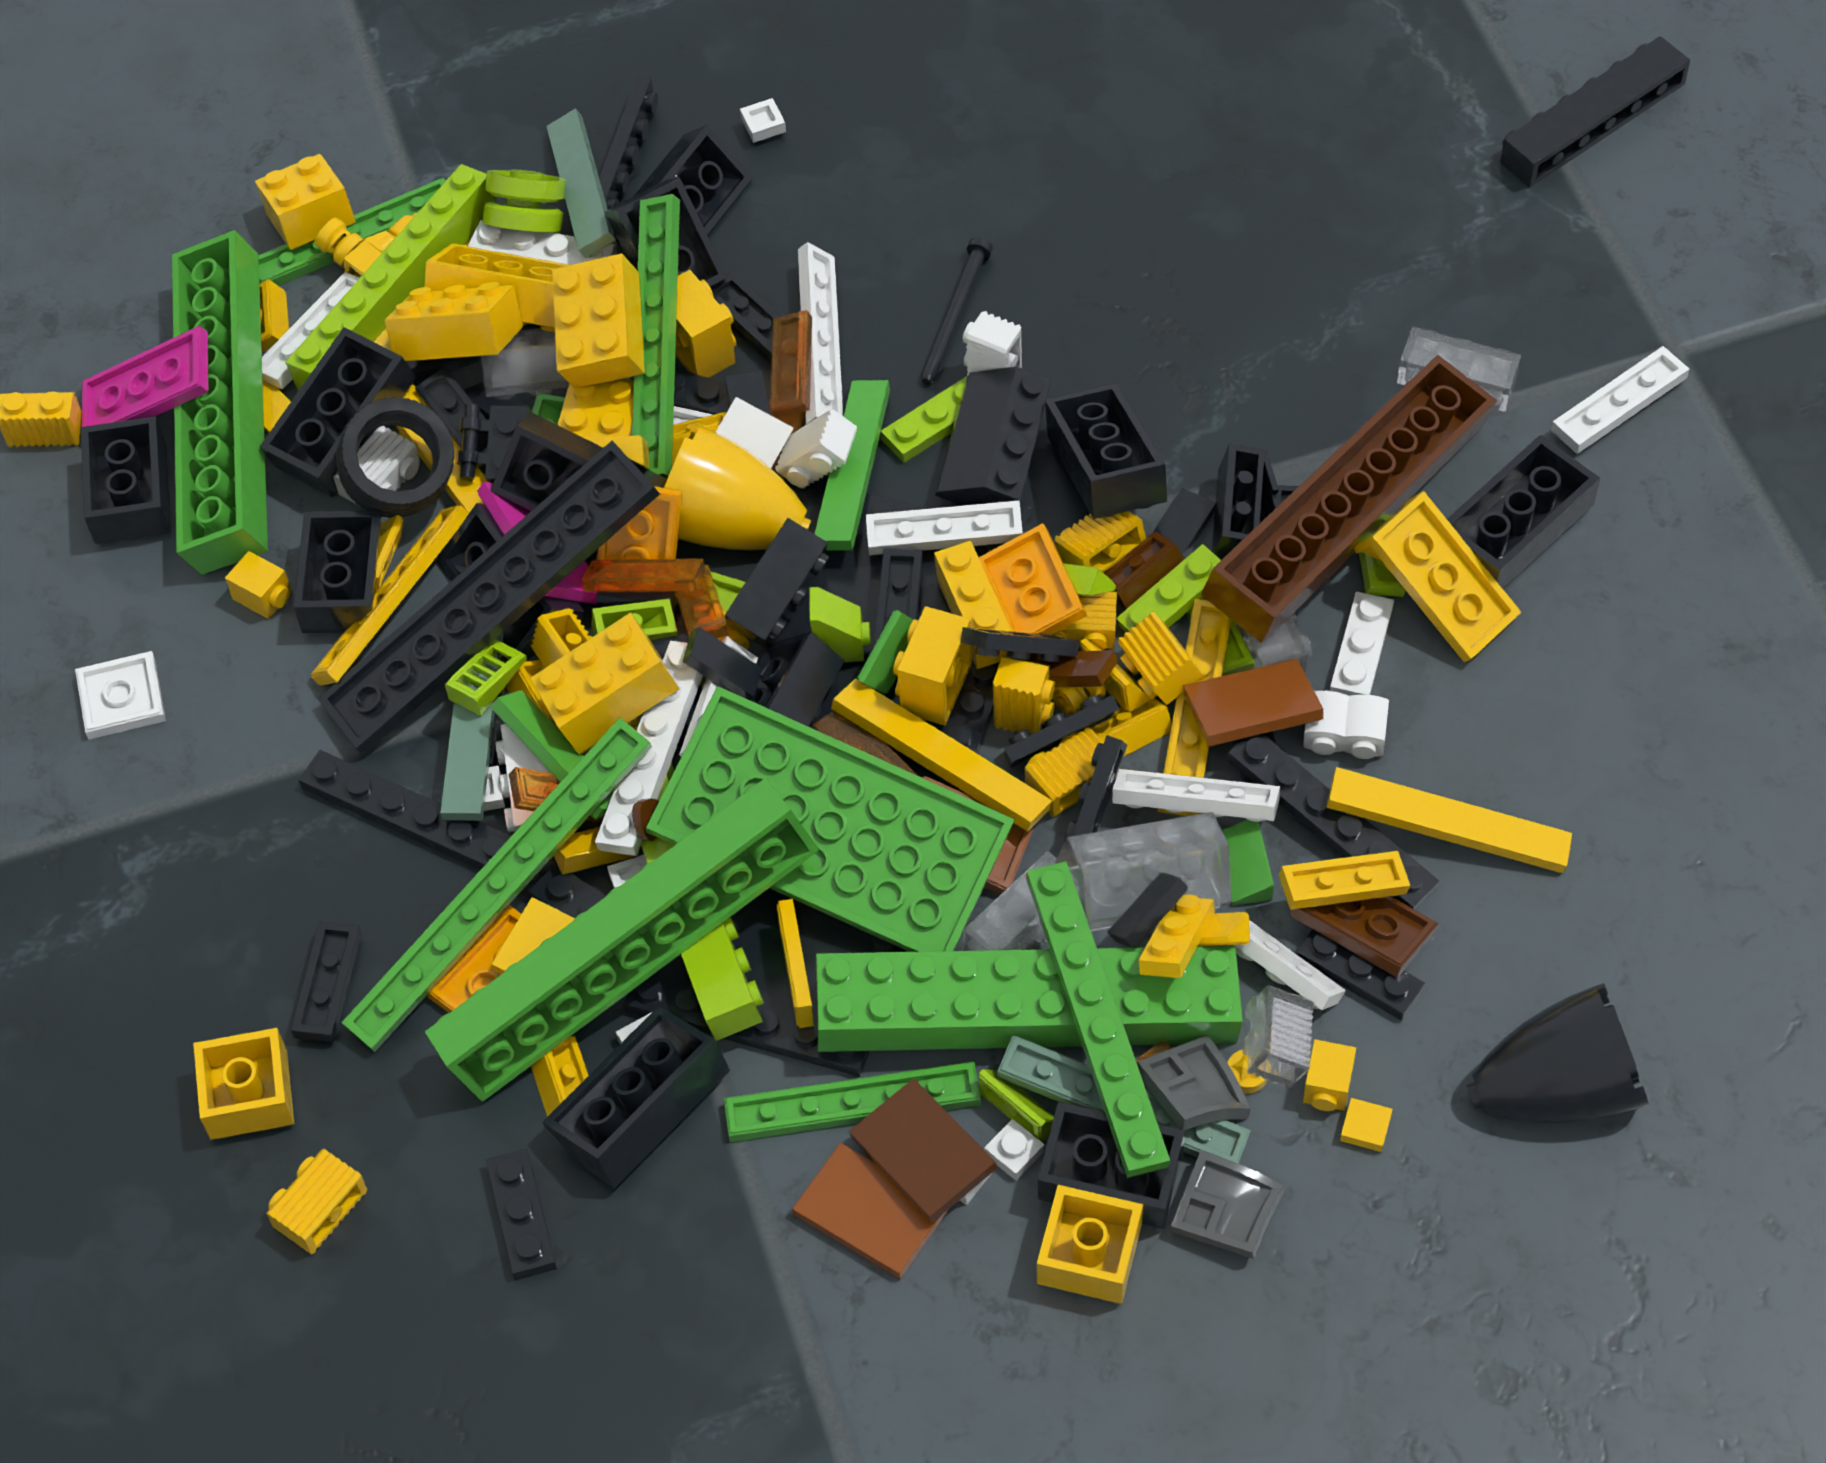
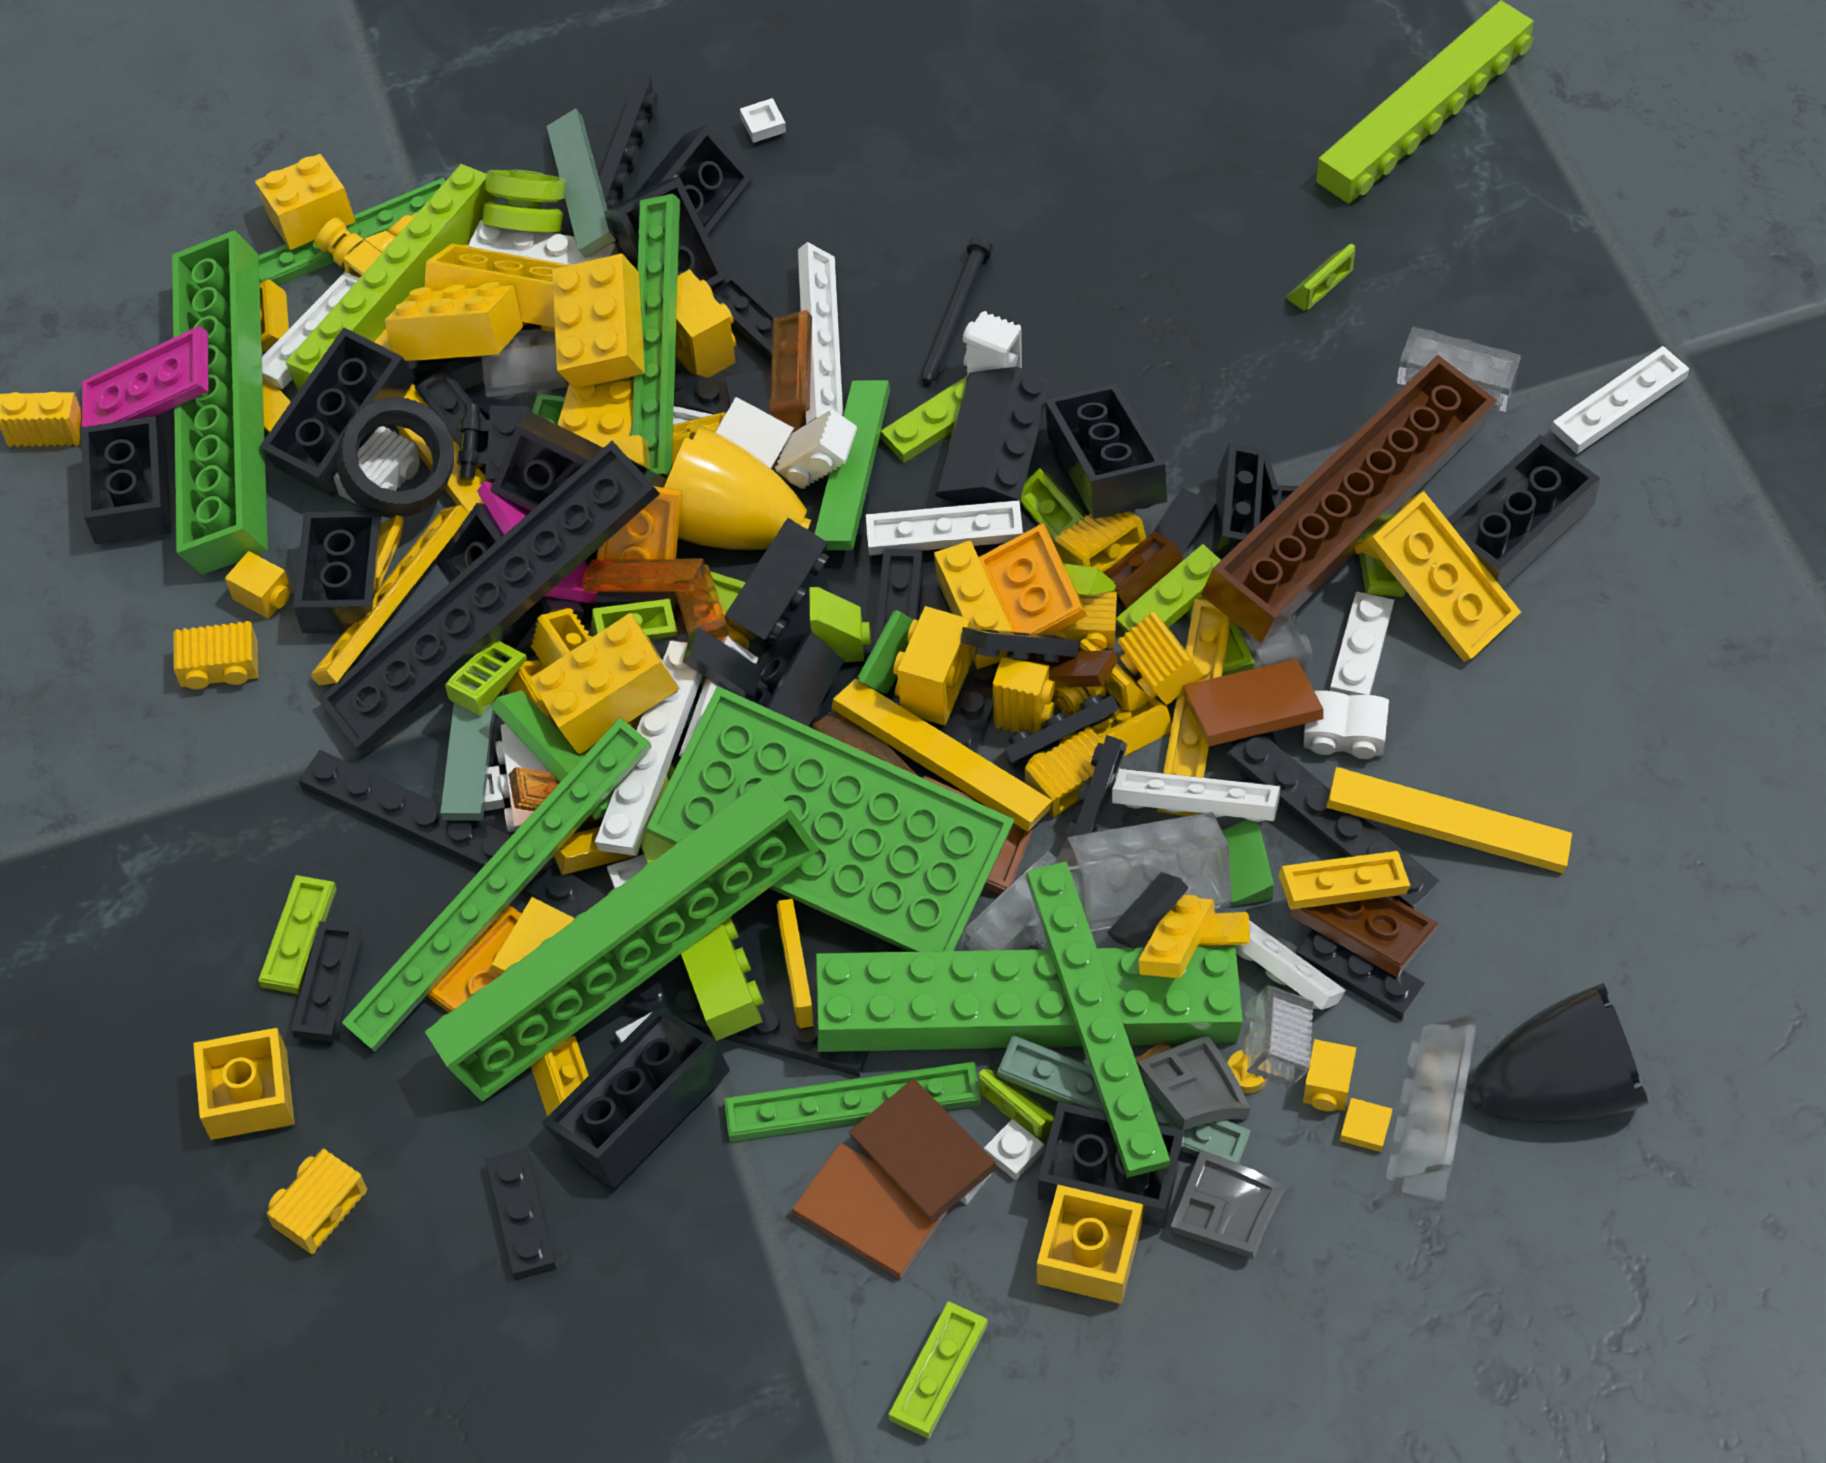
(120, 695): white tile -> none
(215, 655): none -> yellow brick
(295, 934): none -> lime tile
(641, 814): reddish brown piece -> none
(938, 1370): none -> lime plate
(1050, 503): none -> lime slope
(1323, 279): none -> lime slope
(1424, 102): none -> lime brick
(1433, 1111): none -> clear slope
(1594, 111): black brick -> none

